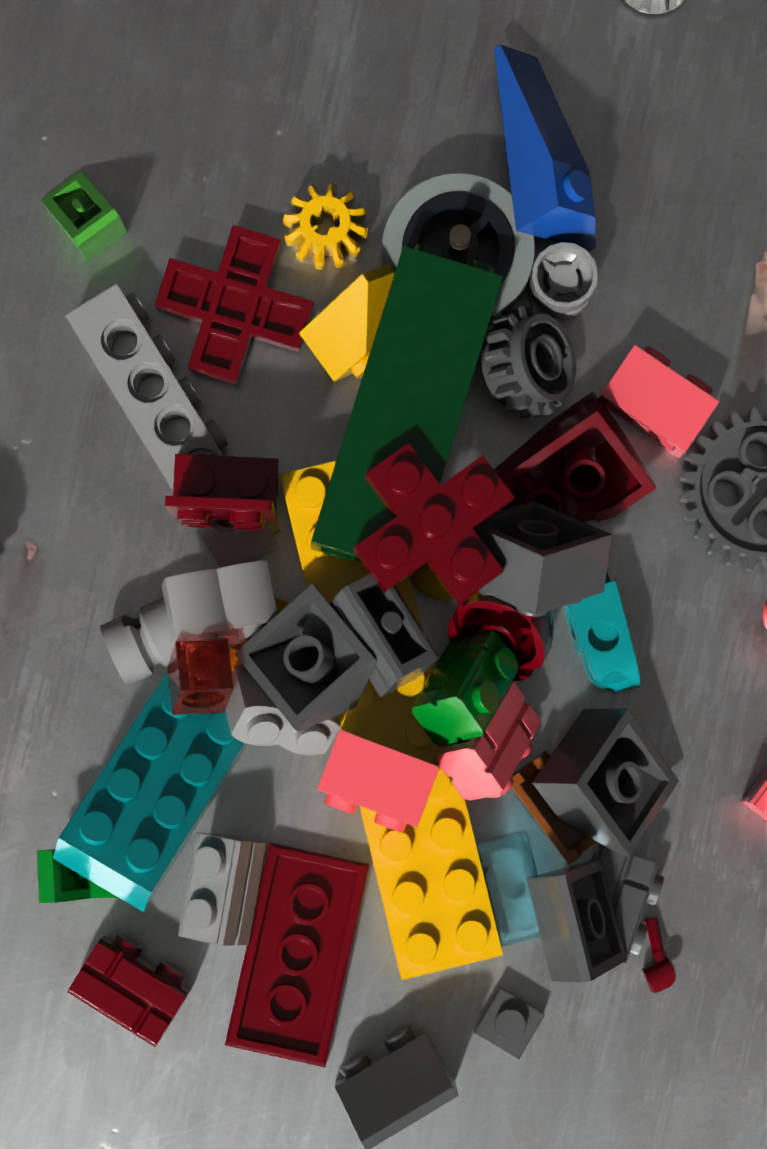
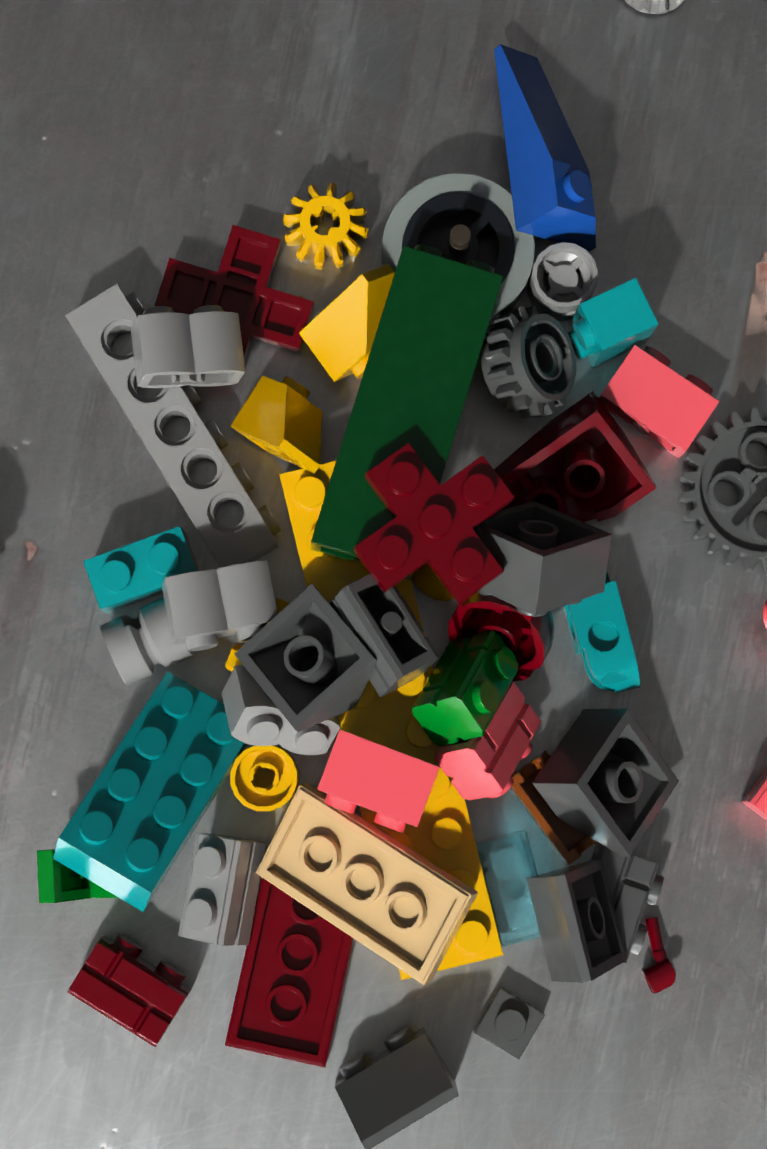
(84, 215): bright green slope -> none
(139, 569): none -> teal brick
(187, 348): none -> light grey brick
(200, 677): clear red brick -> none
(224, 490): dark red bracket -> none
(264, 777): none -> yellow wheel
(282, 422): none -> yellow slope
(366, 883): none -> tan tile
(612, 323): none -> teal brick

